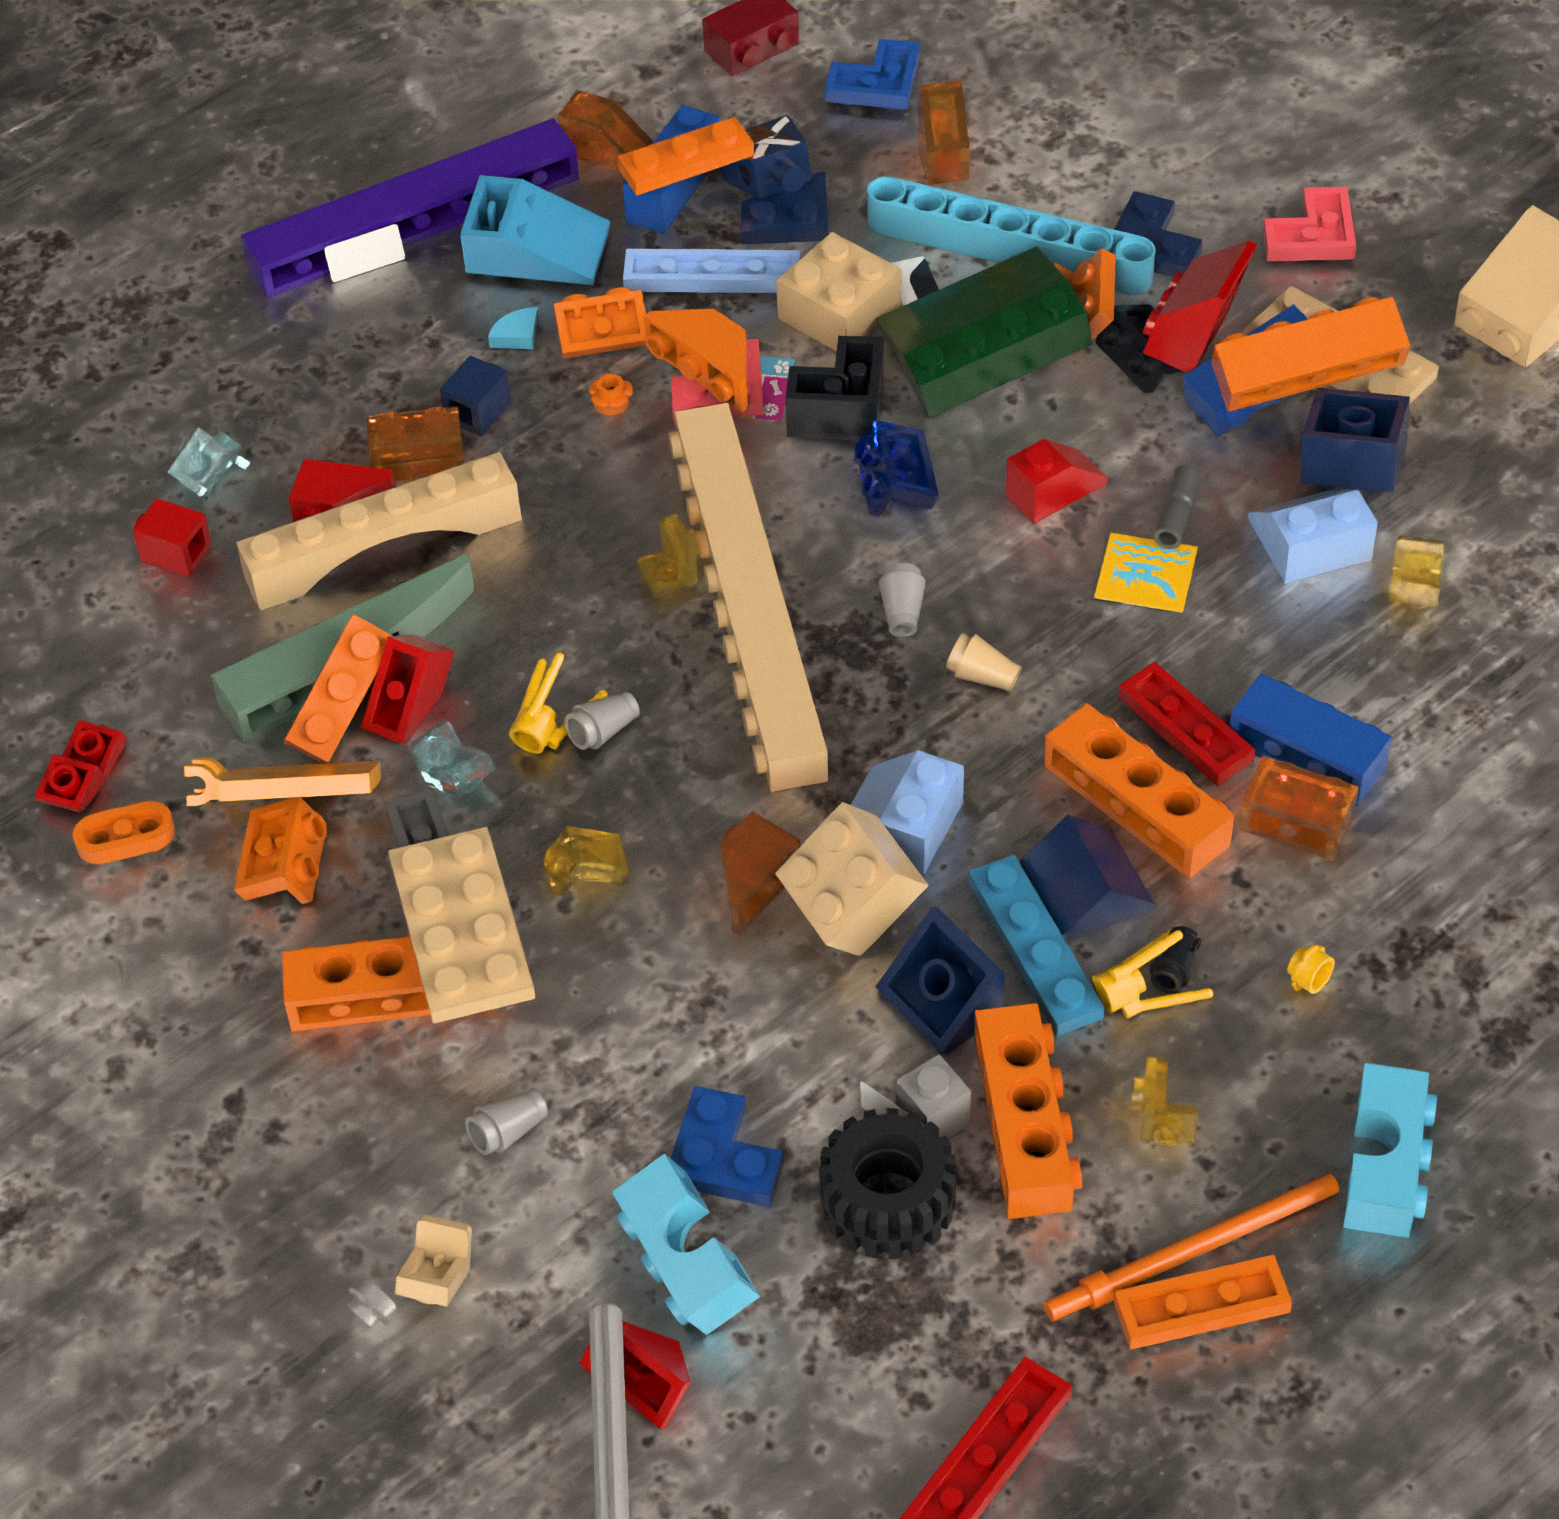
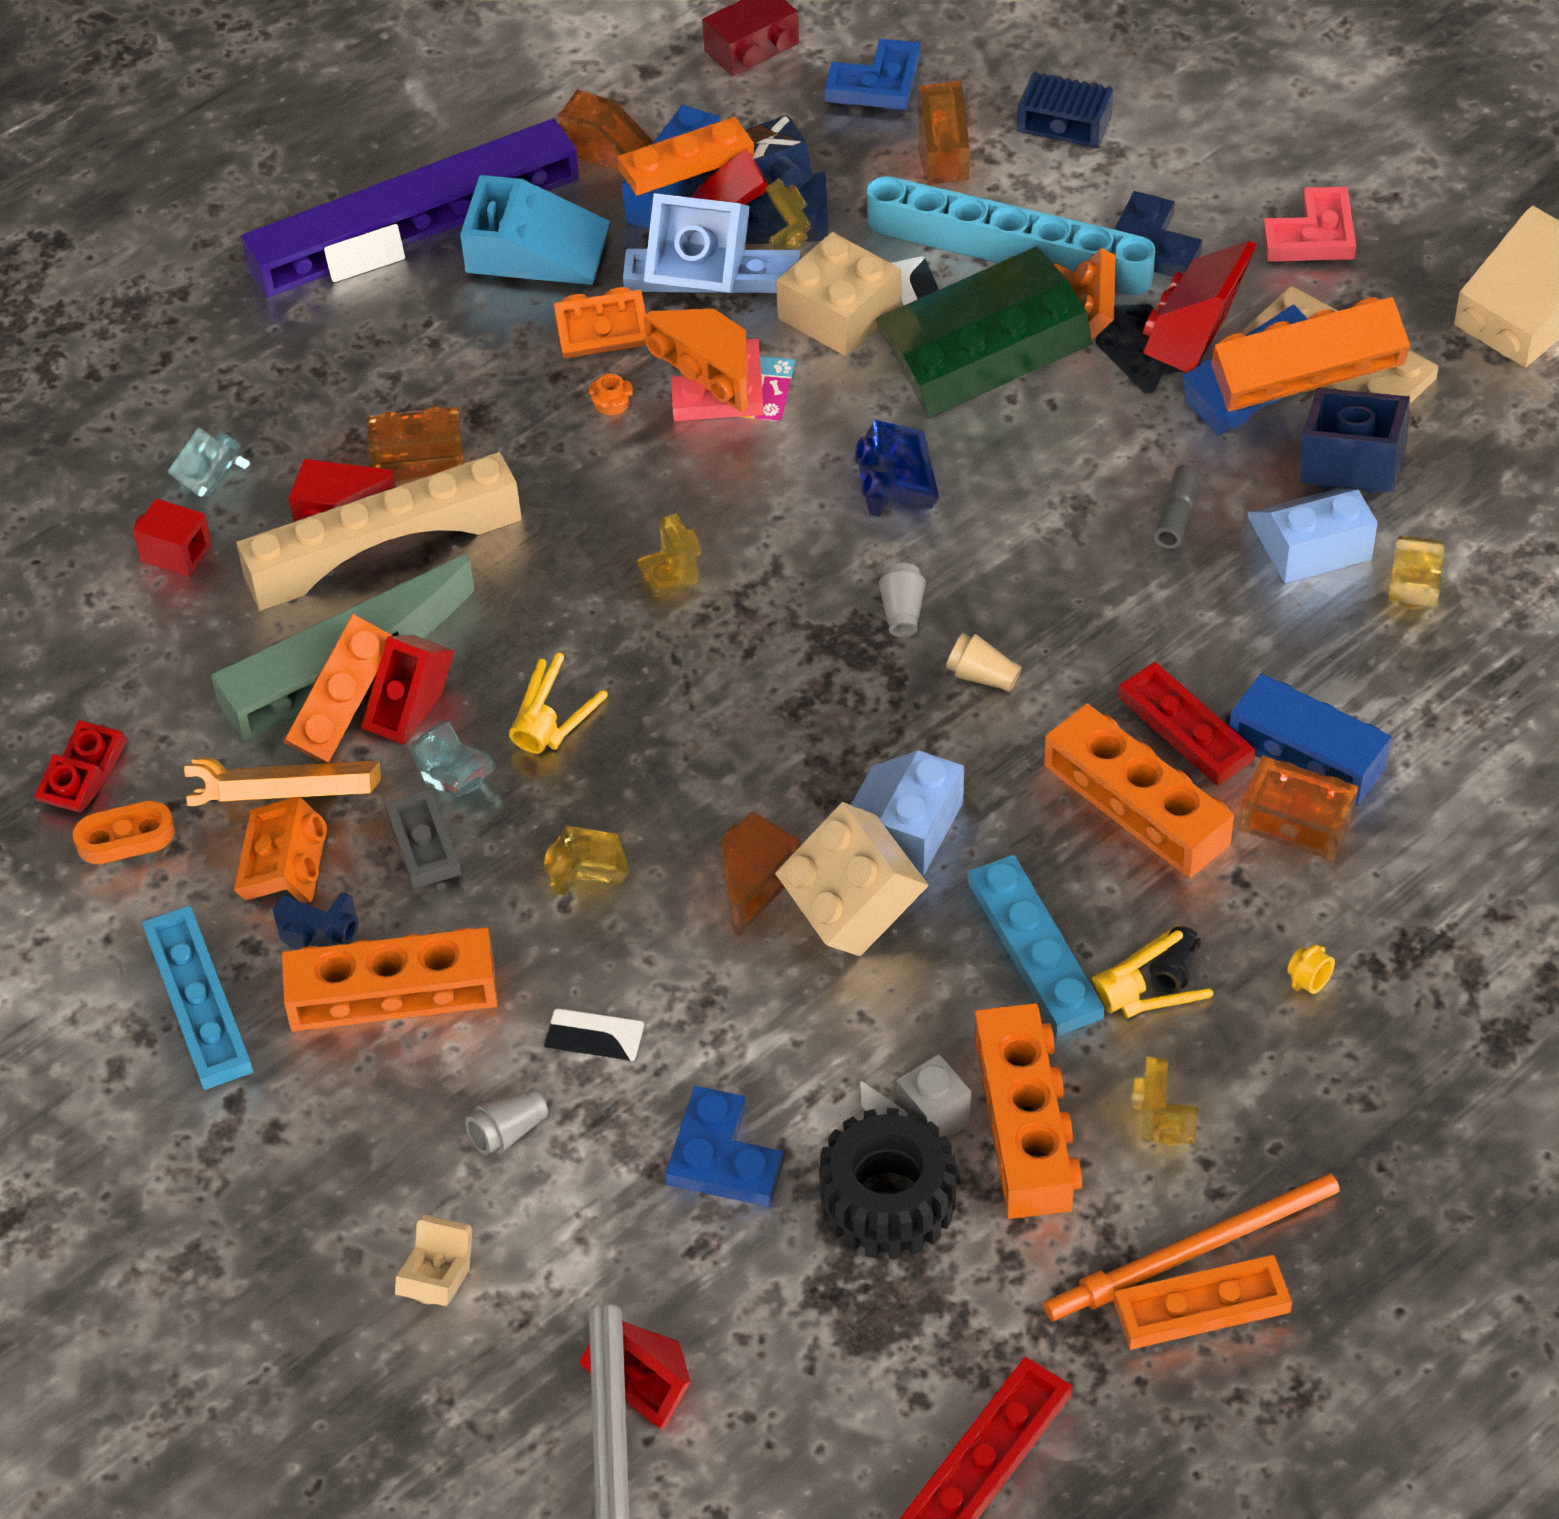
(197, 998): none -> dark azure plate
(305, 925): none -> dark blue bracket
(371, 1303): clear plate -> none
(461, 925): tan plate -> none
(479, 392): dark blue brick -> none
(515, 330): medium azure tile -> none
(594, 1034): none -> sticker
(599, 720): light grey cone -> none
(695, 242): none -> light blue slope
(703, 1283): medium azure arch -> none
(735, 182): none -> red slope
(749, 600): tan brick -> none
(789, 205): none -> clear yellow bracket
(839, 399): black brick -> none
(942, 982): dark blue slope -> none
(1049, 478): red slope -> none
(1065, 109): none -> dark blue brick
(1085, 878): dark blue slope -> none
(1145, 573): yellow sticker -> none
(1385, 1188): medium azure arch -> none

